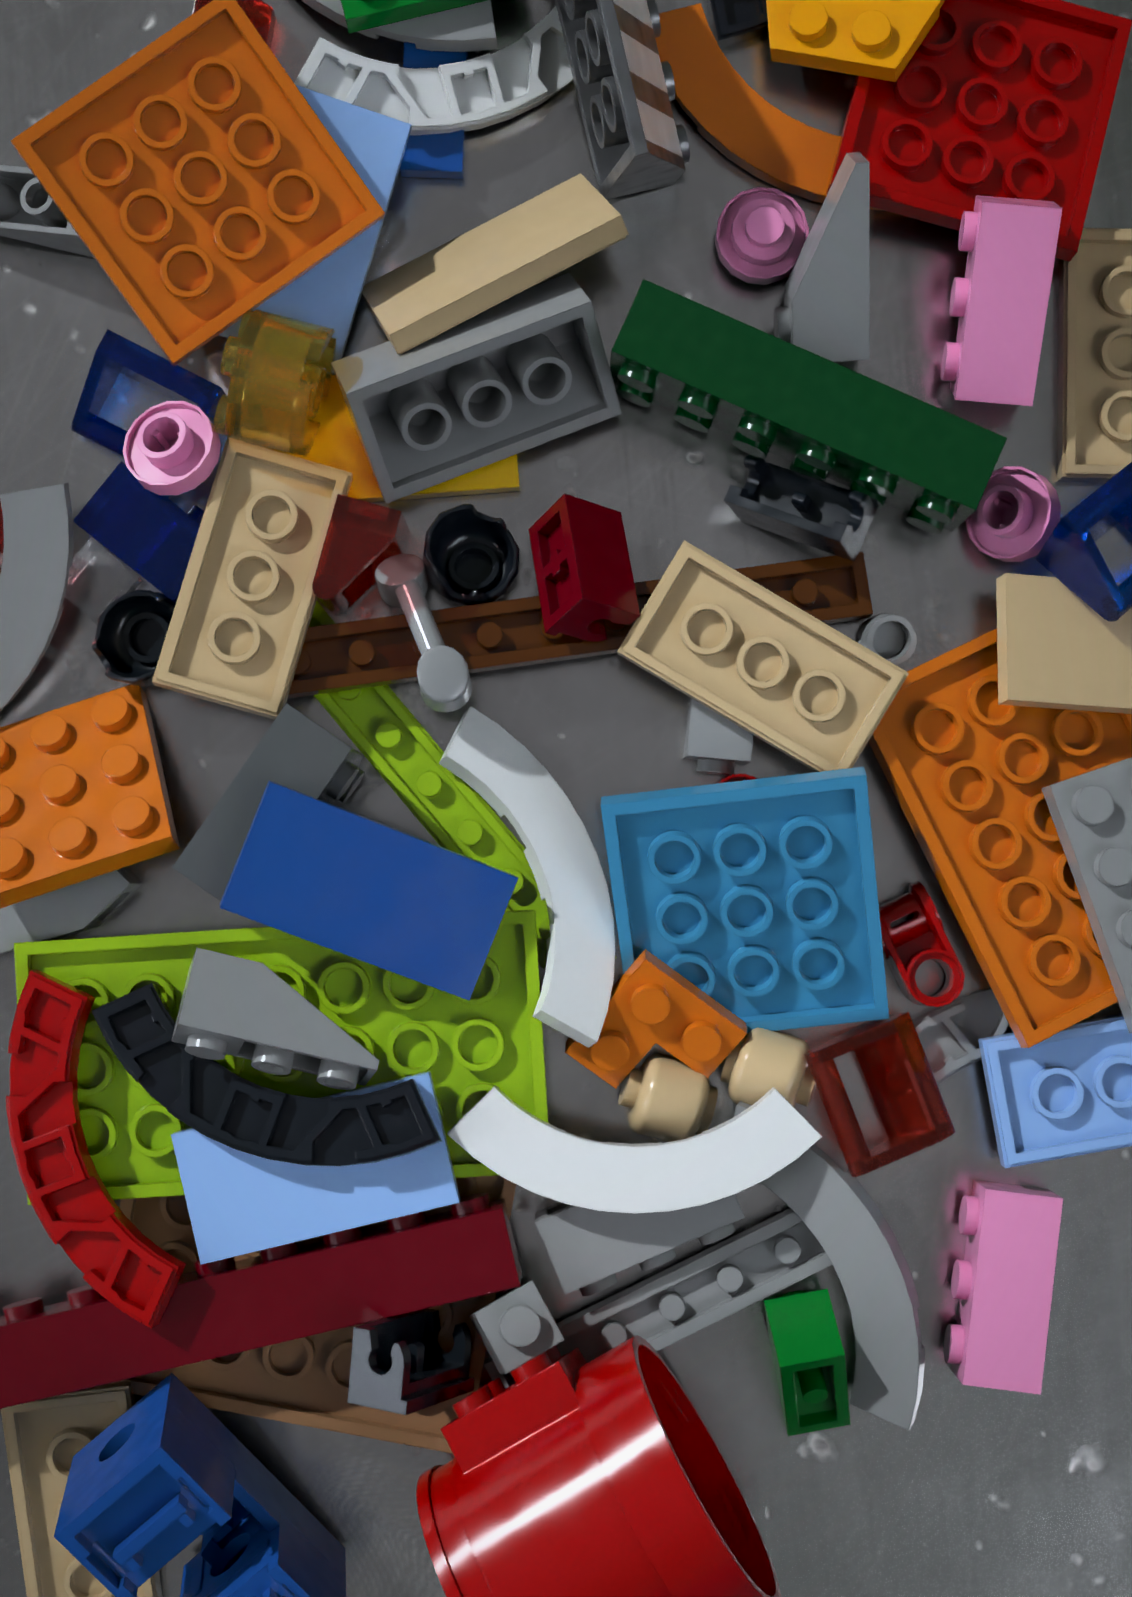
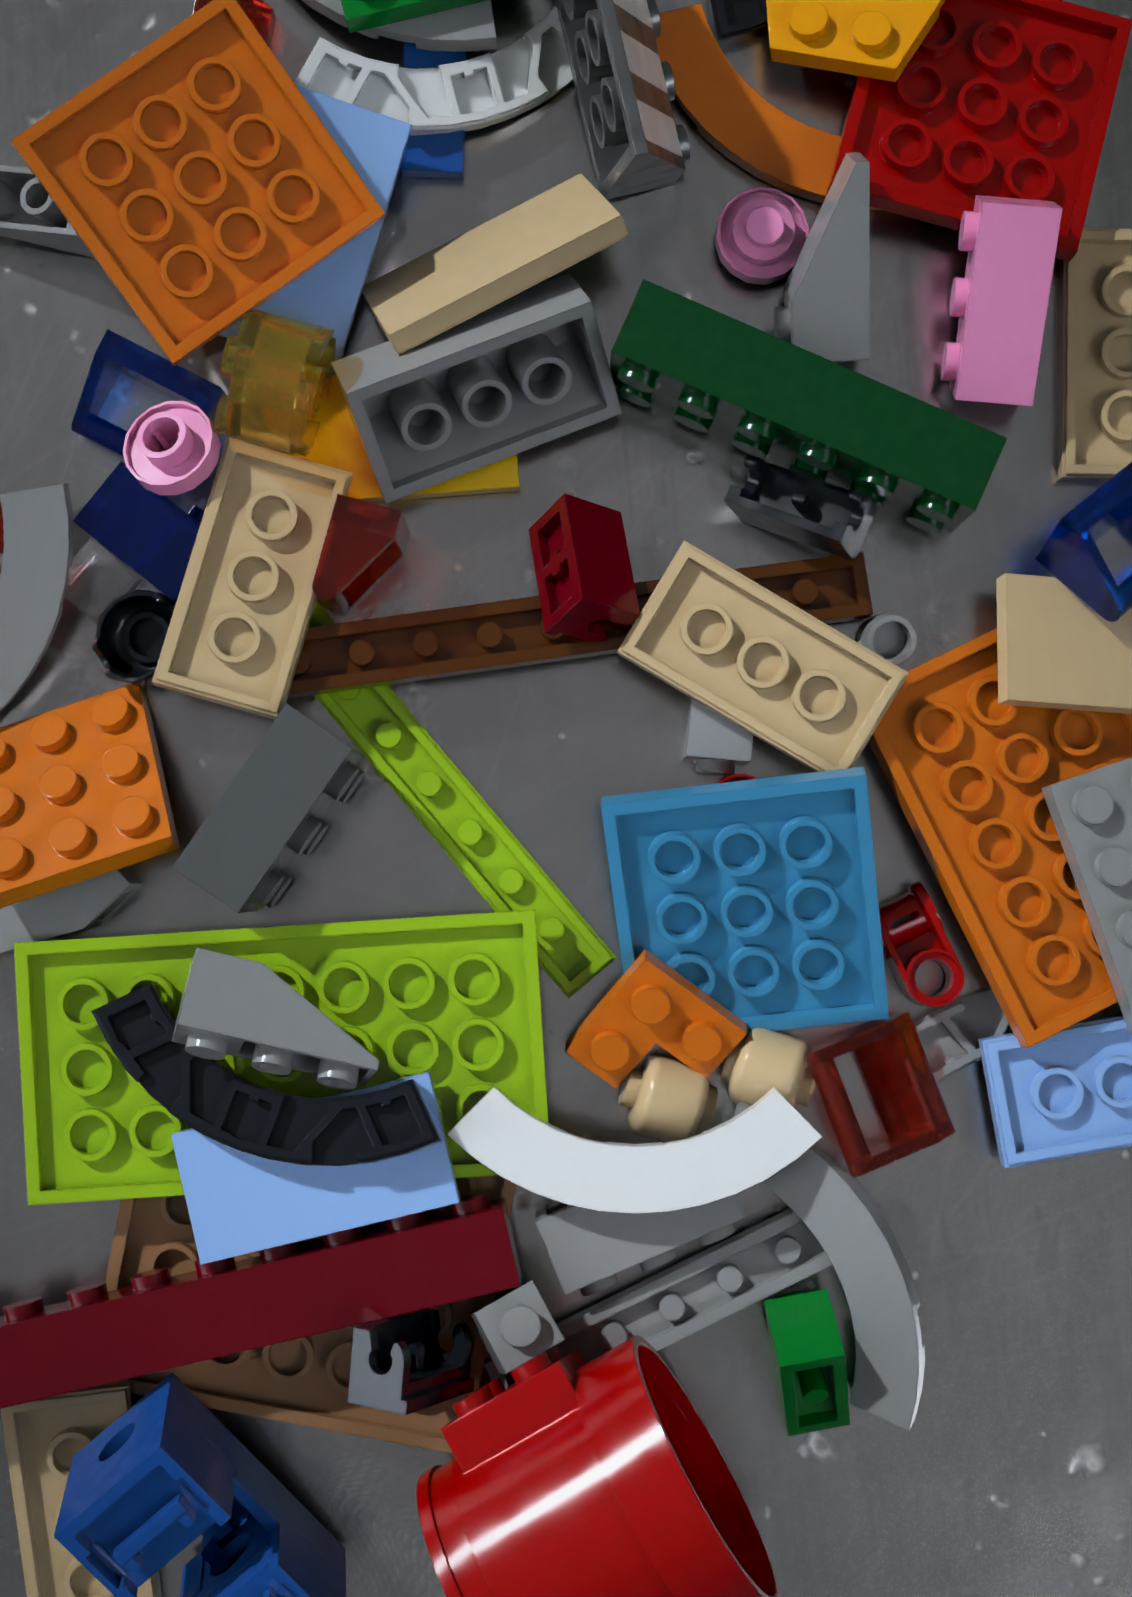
(56, 1159): red tile -> none
(368, 890): blue tile -> none
(441, 669): light grey bar -> none
(470, 556): black hair -> none
(564, 867): white tile -> none
(1004, 1286): bright pink brick -> none
(1014, 514): bright pink plate -> none

